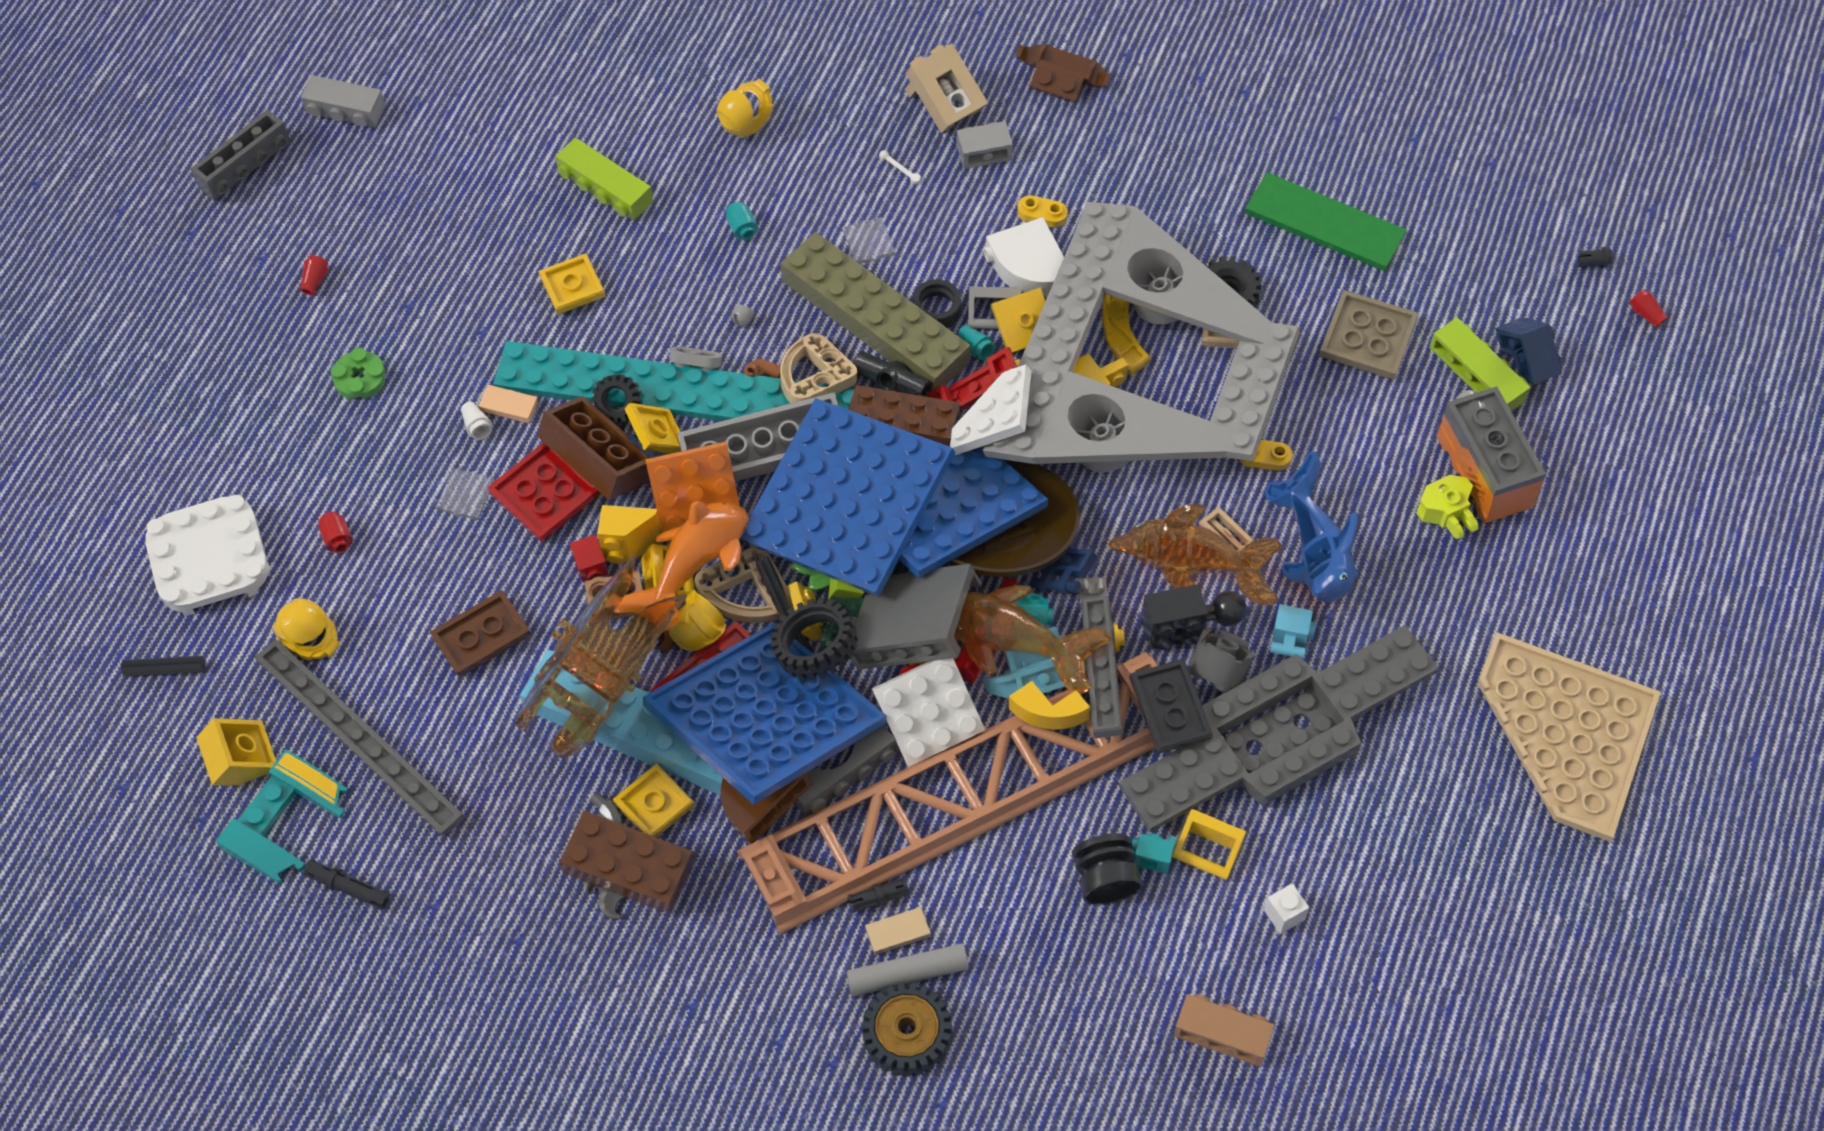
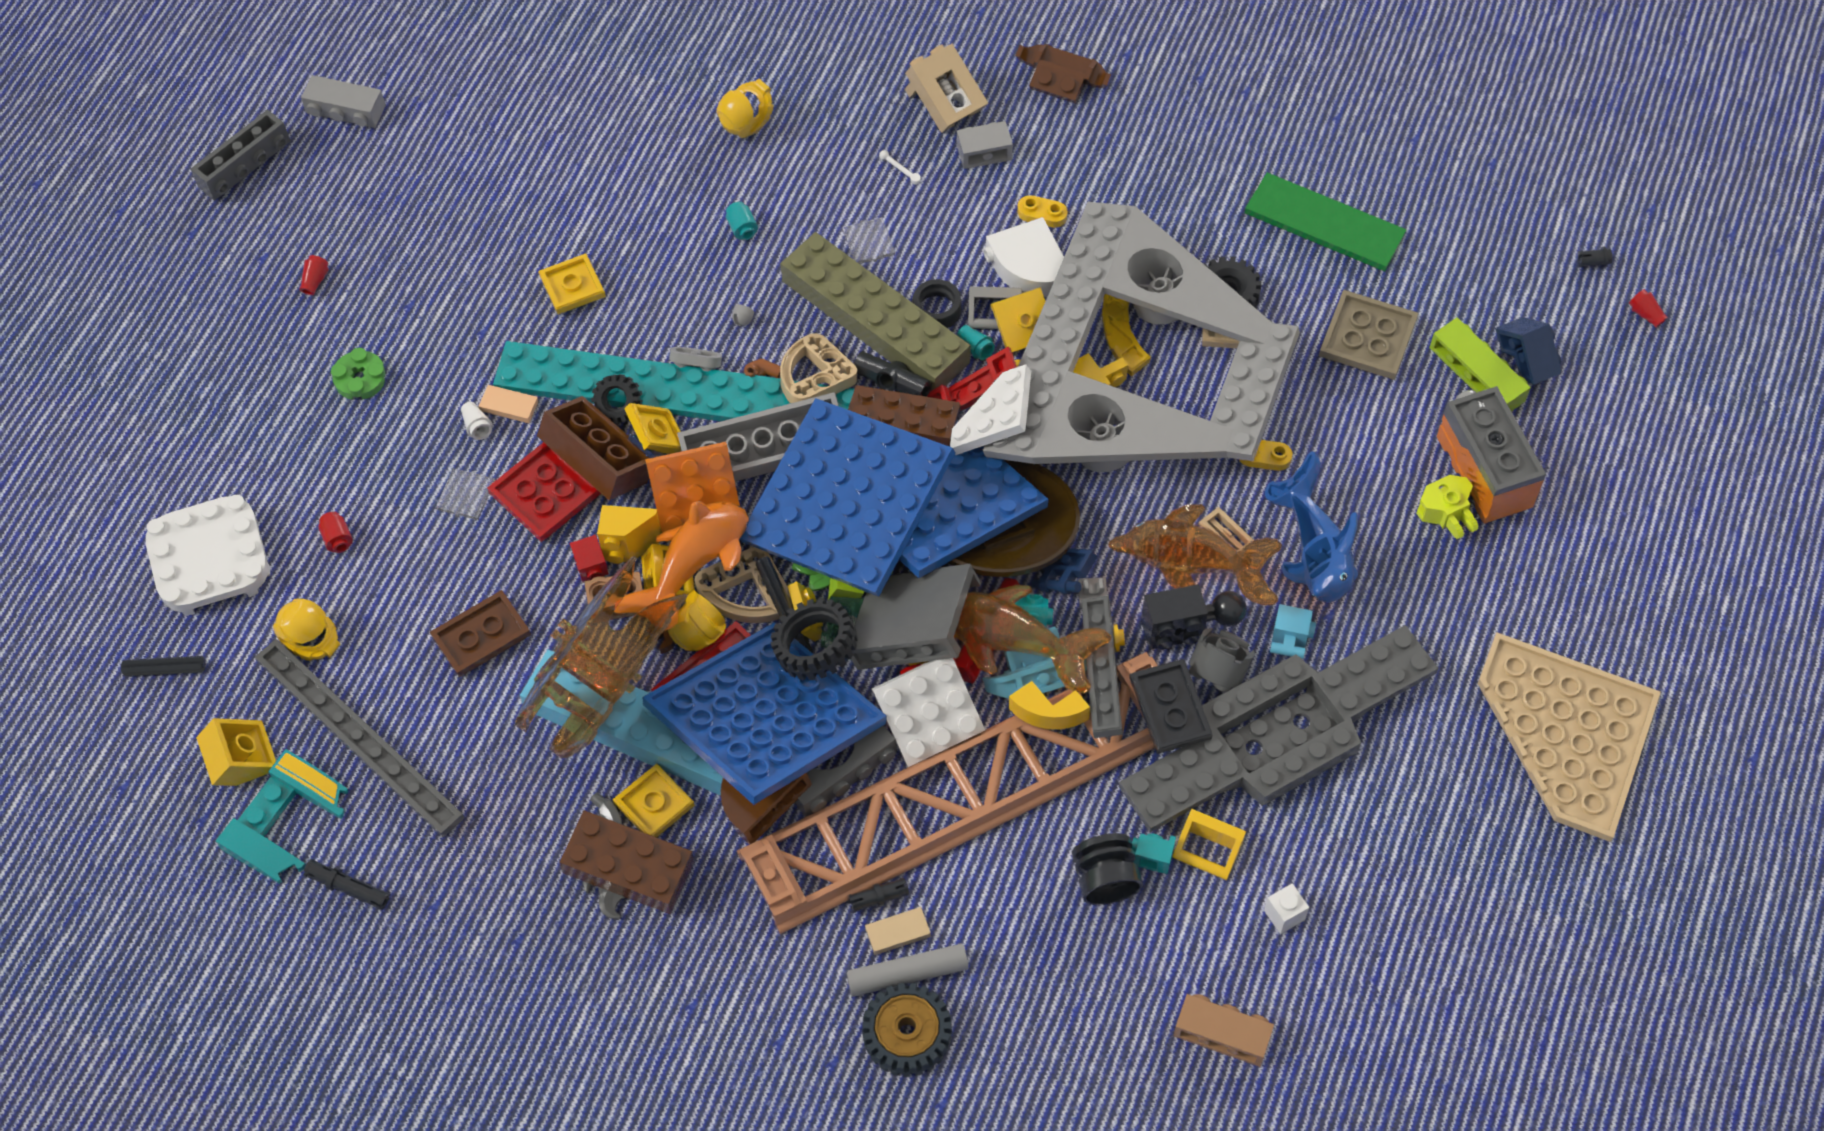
(604, 179): lime brick -> none

